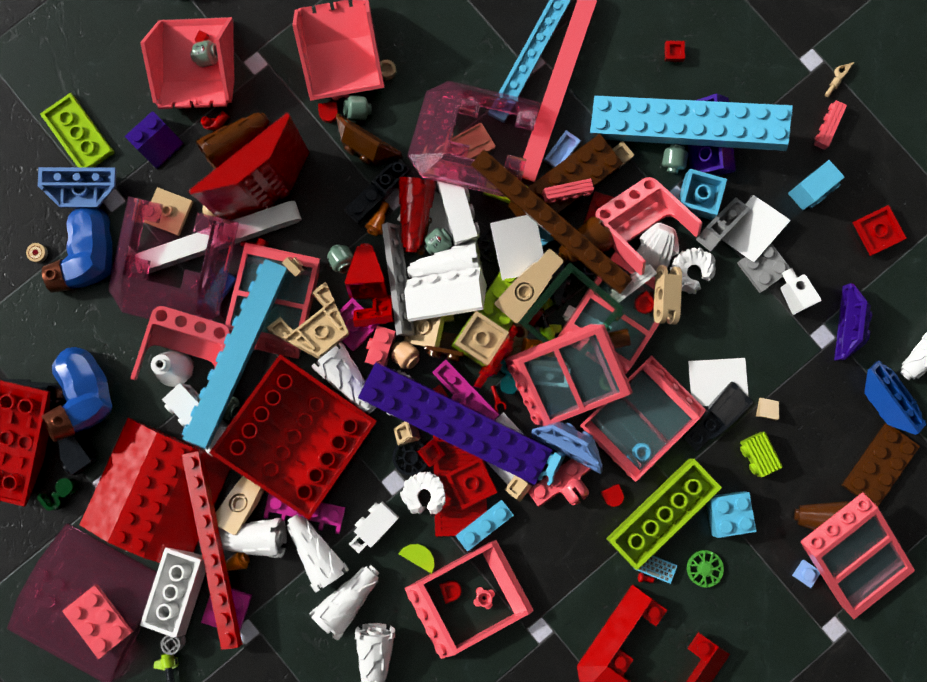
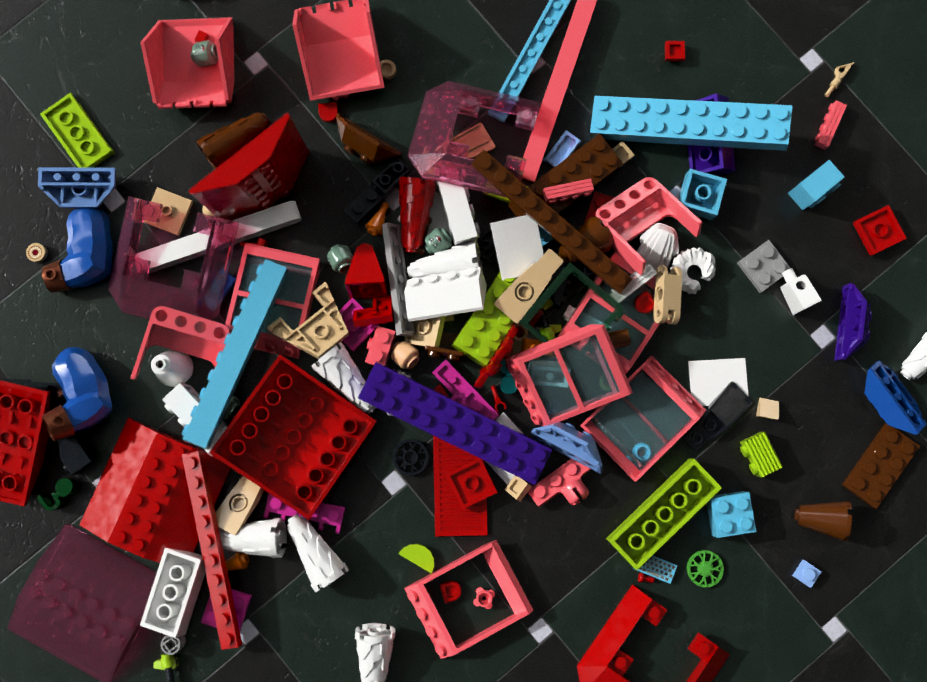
(97, 621): coral plate -> none
(154, 140): dark purple slope -> none
(214, 123): red arm -> none
(294, 266): tan plate -> none
(343, 604): white cone -> none
(357, 108): sand green head -> none
(373, 526): white brick -> none
(406, 433): tan slope -> none
(423, 481): white piece -> none
(431, 453): red plate -> none
(481, 338): tan plate -> none
(484, 525): medium azure plate -> none
(554, 463): medium azure plate -> none
(613, 495): red tile -> none
(675, 158): sand green head -> none
(722, 224): light grey slope -> none
(756, 229): white sticker -> none
(858, 555): window -> none

